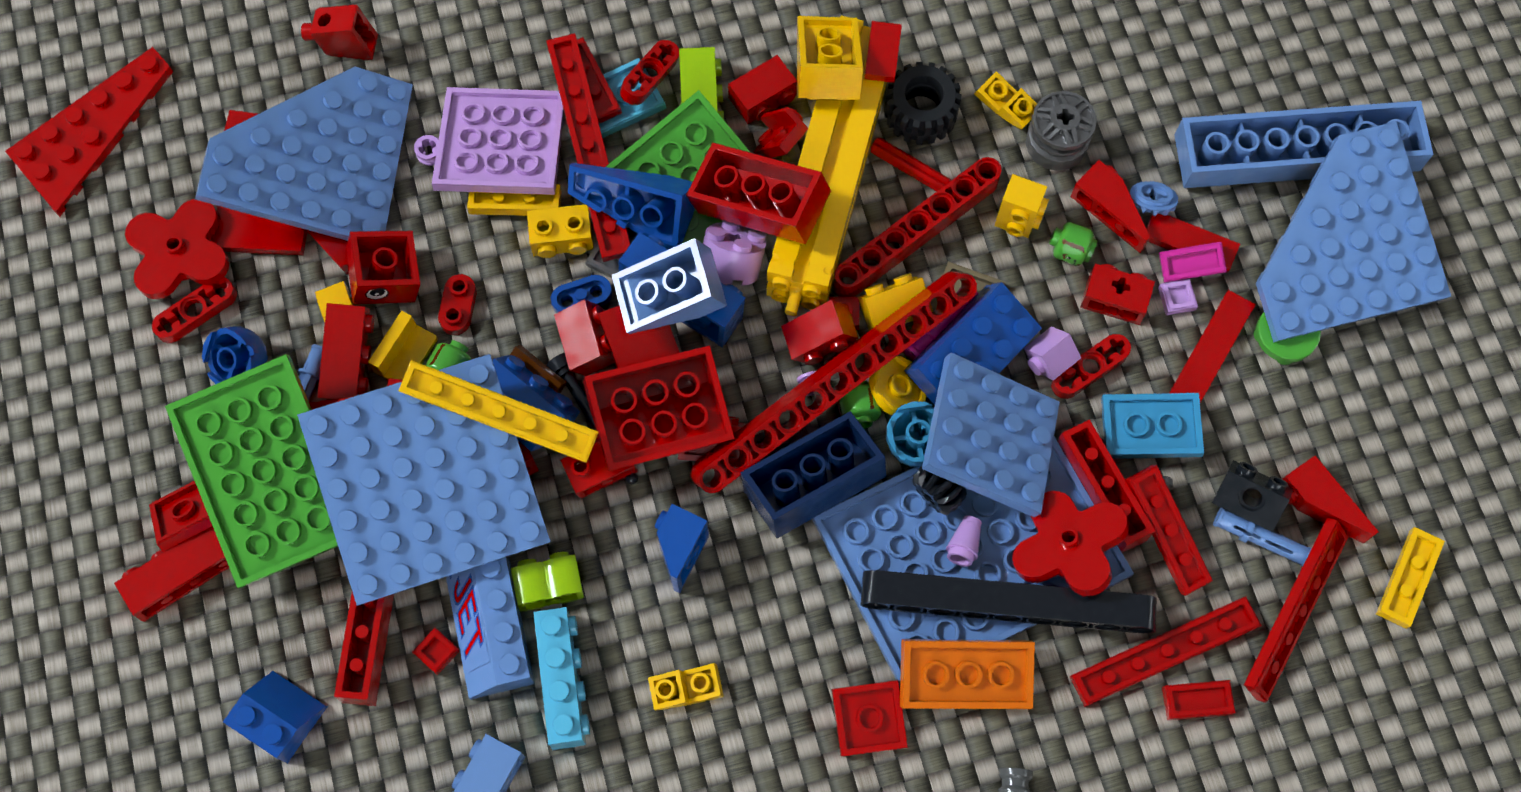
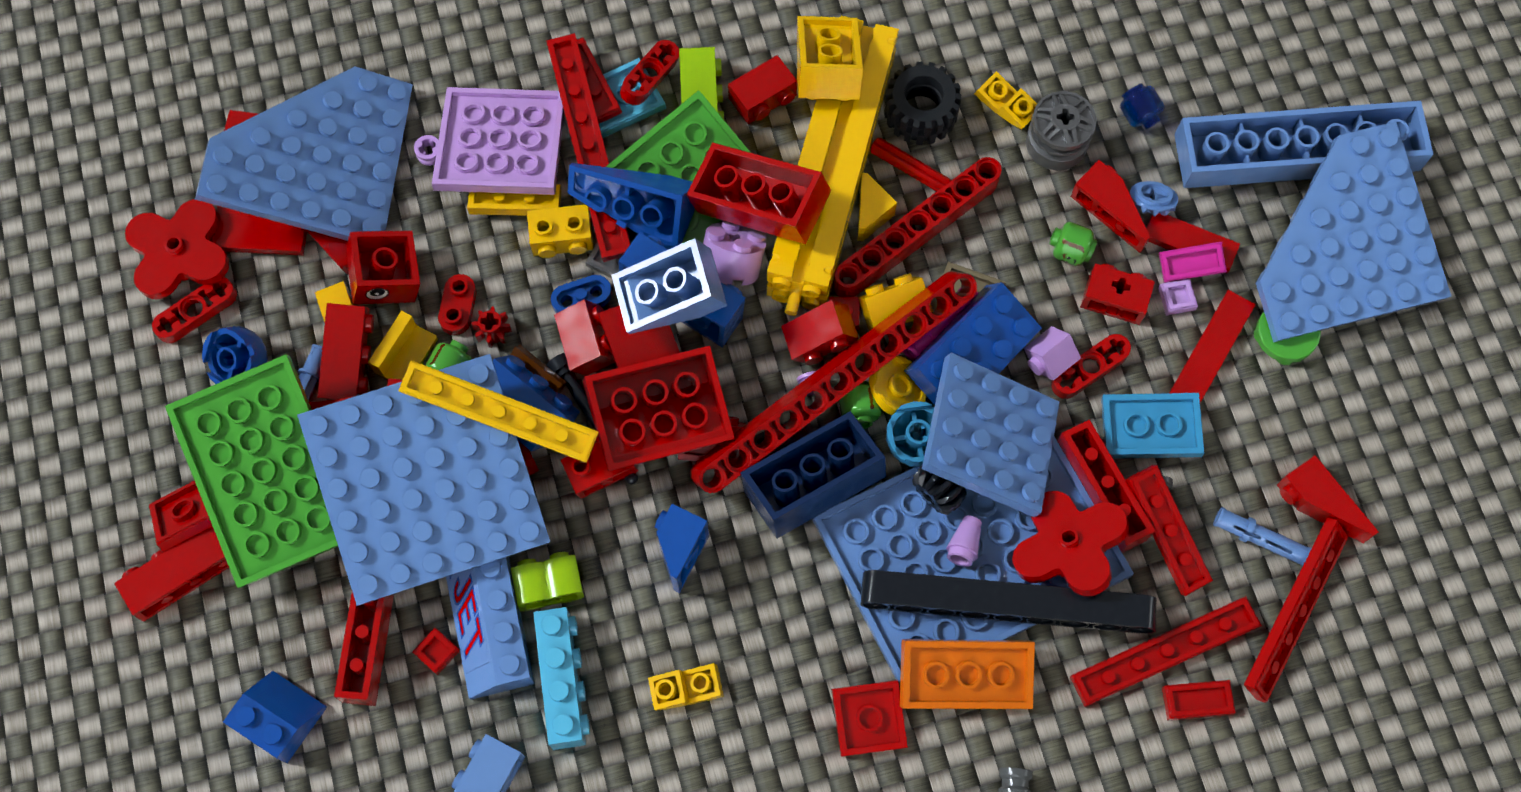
(82, 135): red wing -> none
(342, 32): red torso -> none
(485, 322): none -> red gear
(784, 132): red bracket -> none
(875, 207): none -> yellow slope
(883, 51): red tile -> none
(1022, 207): yellow brick -> none
(1142, 106): none -> clear blue head
(1263, 510): black brick -> none
(1410, 577): yellow plate -> none

